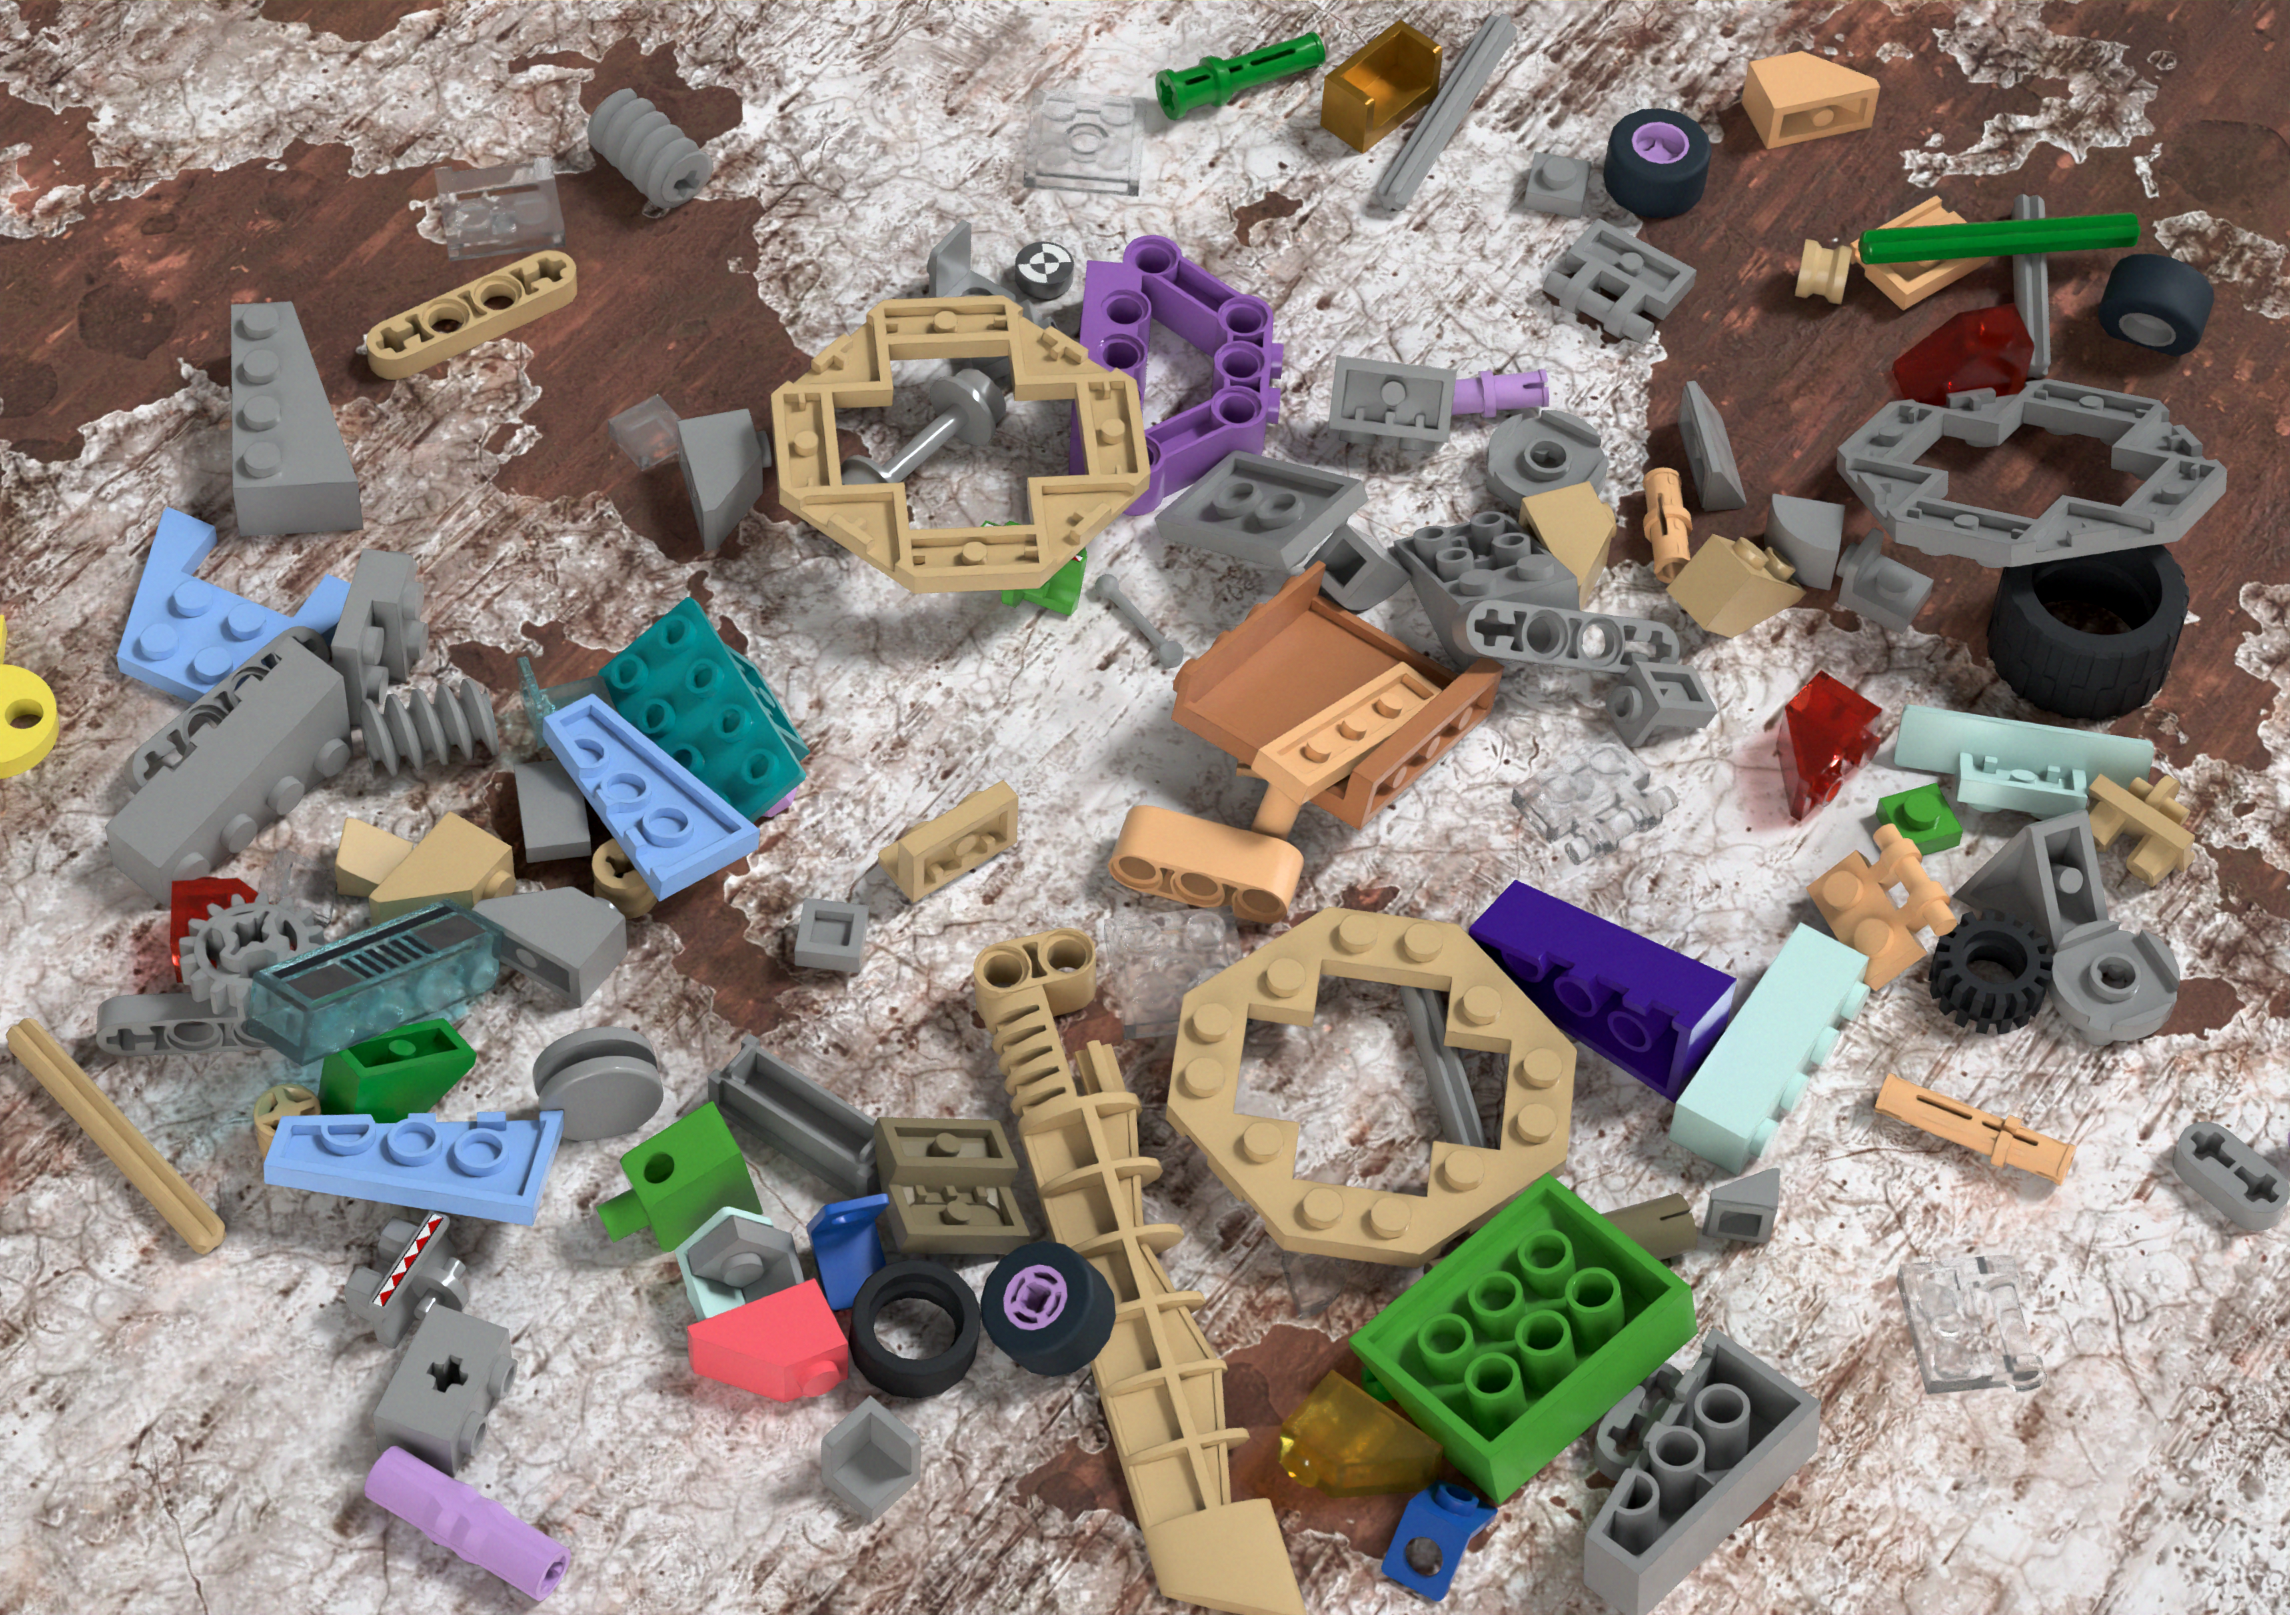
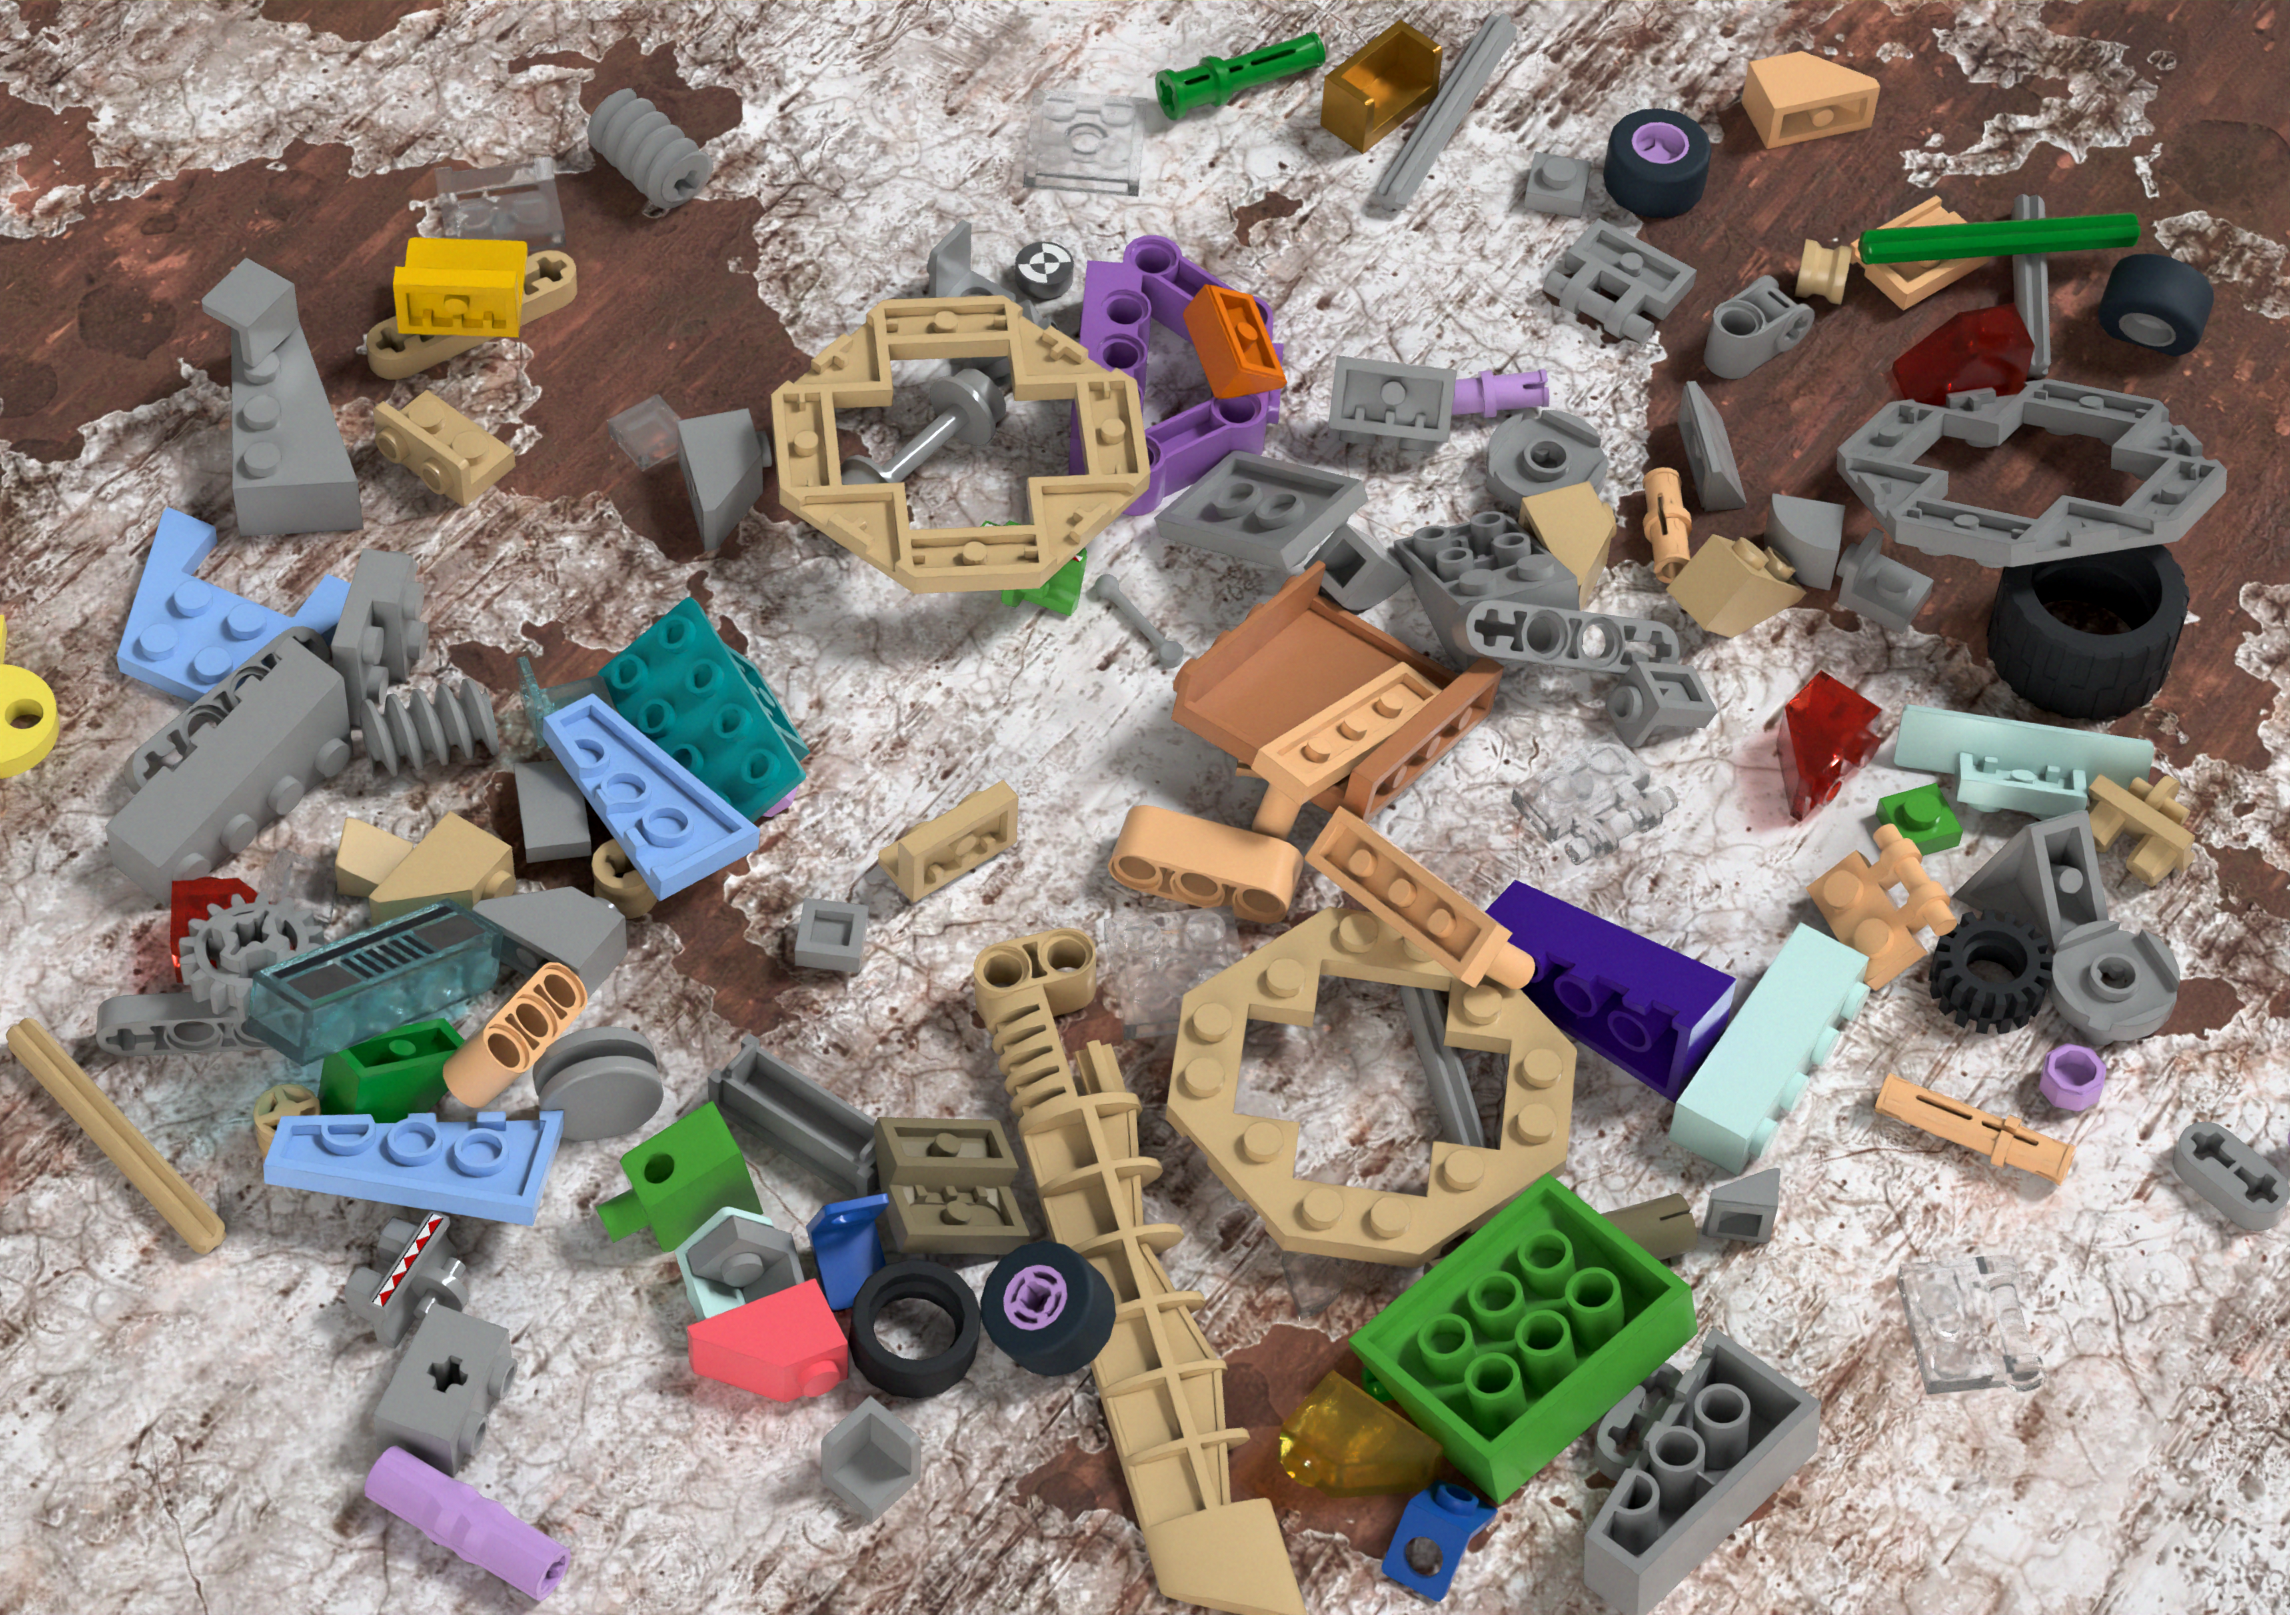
(255, 305): none -> light grey panel
(442, 447): none -> tan bracket
(461, 287): none -> yellow bracket
(515, 1035): none -> light nougat beam
(1232, 343): none -> orange slope
(1417, 903): none -> light nougat piece
(1754, 329): none -> light grey piece
(2072, 1077): none -> lavender tile

